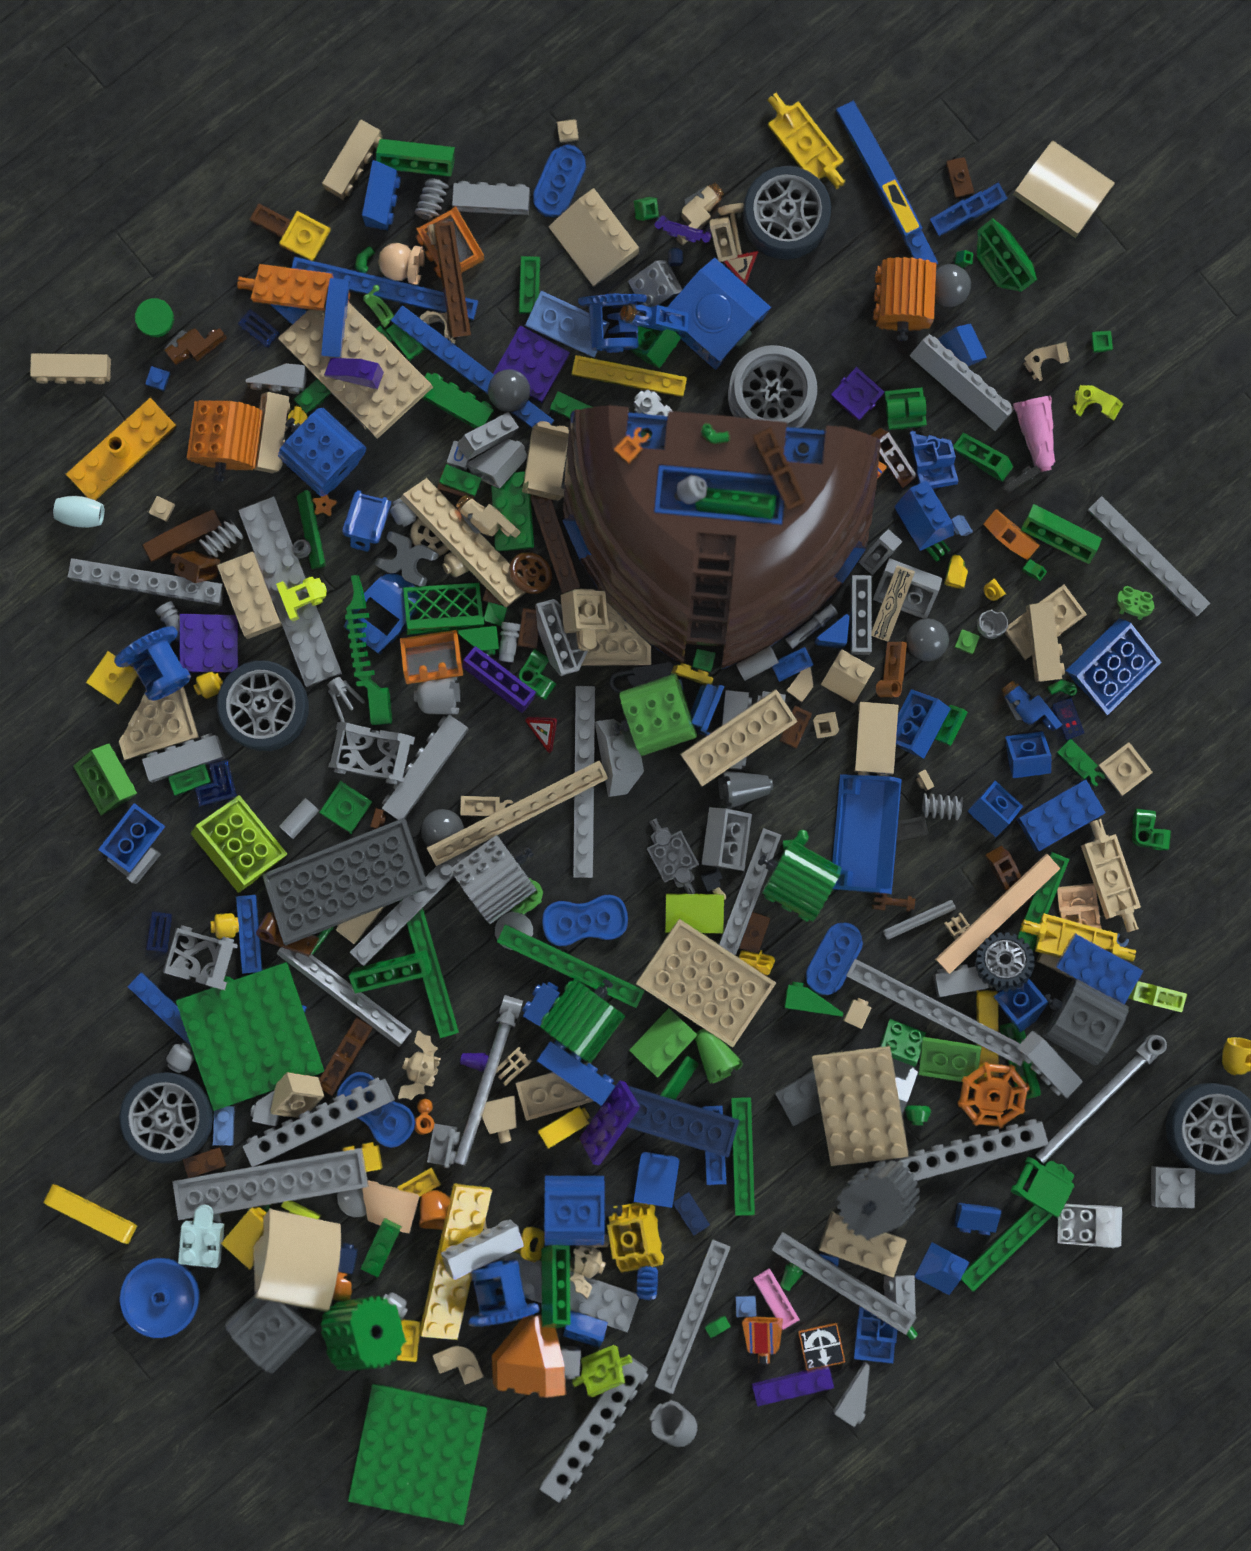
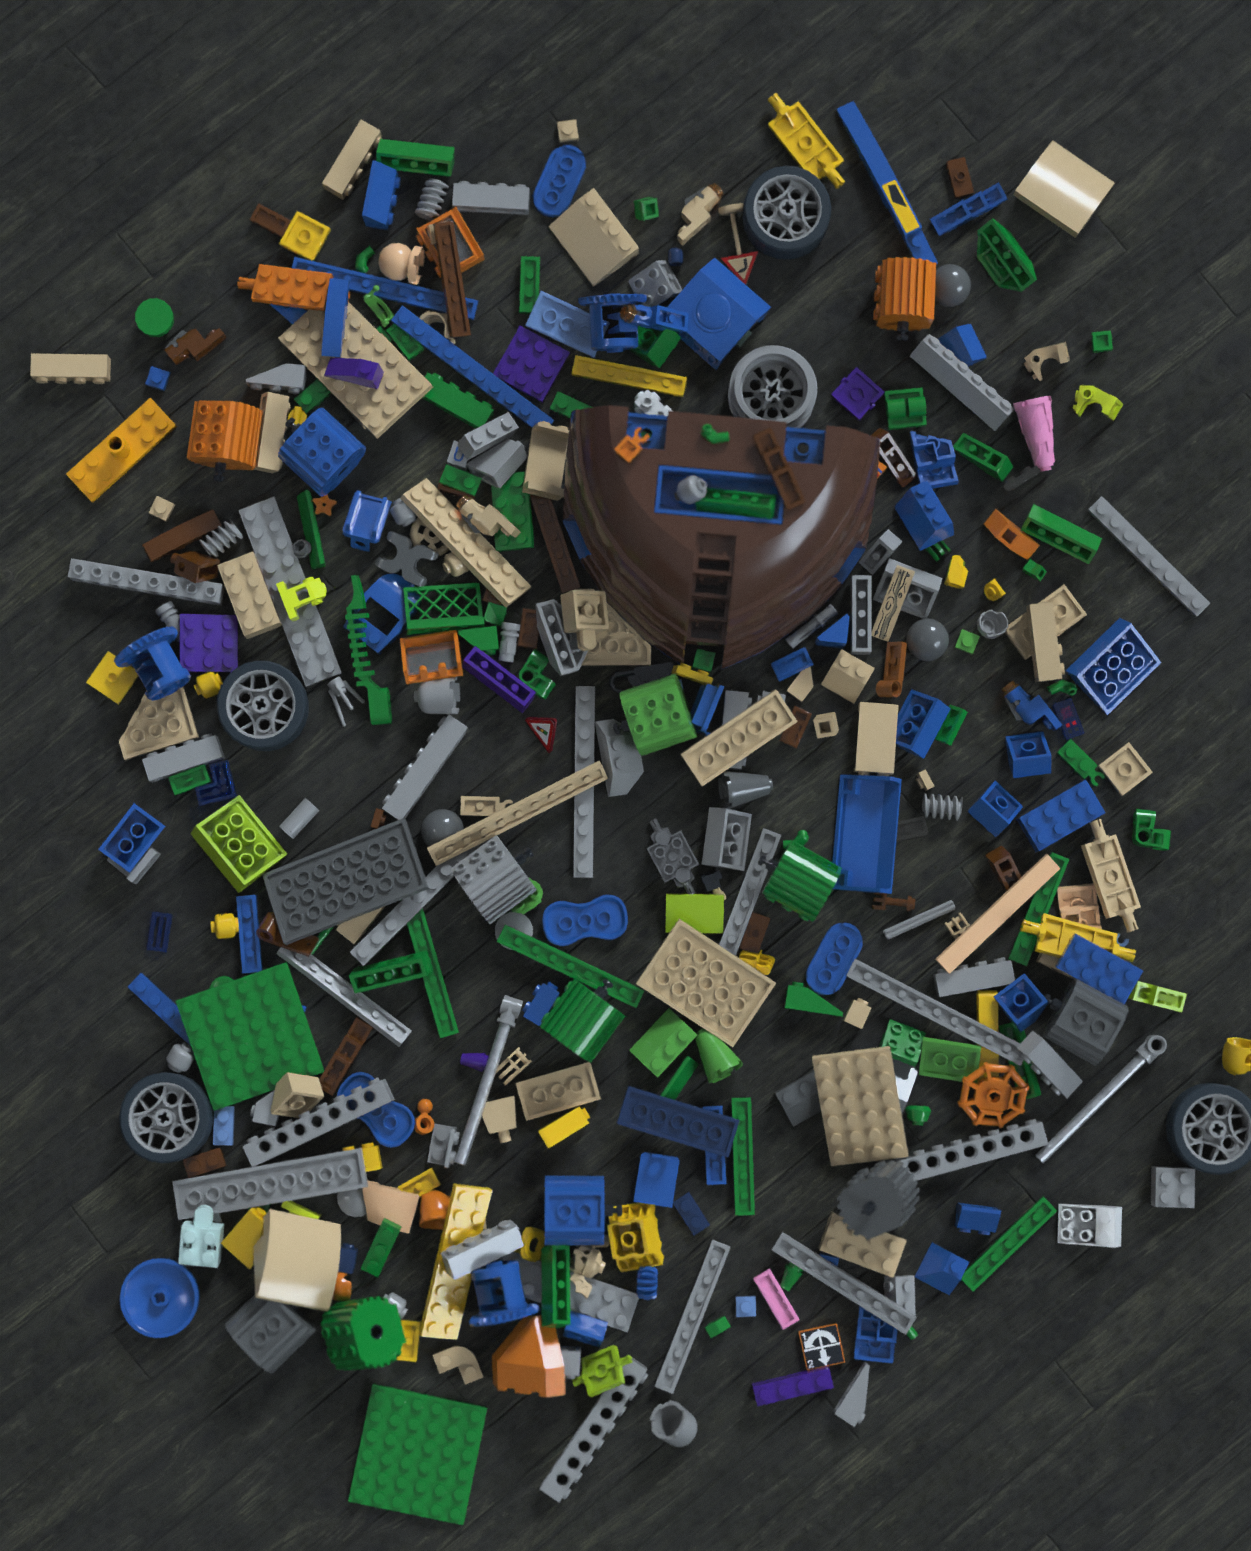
(78, 511): light aqua piece -> none
(90, 1214): yellow beam -> none
(105, 779): bright green slope -> none
(220, 954): light grey fence -> none
(271, 338): clear blue tile -> none
(346, 807): green tile -> none
(398, 743): light grey fence -> none
(420, 1067): tan helmet -> none
(509, 390): dark grey piece -> none
(521, 582): reddish brown plate -> none
(576, 1073): blue brick -> none
(609, 1123): dark purple plate -> none
(675, 229): dark purple plate -> none
(723, 238): tan slope -> none
(757, 663): light grey pin -> none
(762, 1336): torso -> none
(961, 526): medium blue plate -> none
(963, 258): green piece -> none
(1010, 949): wheel -> none
(1049, 1187): green piece -> none
(1135, 602): bright green plate -> none

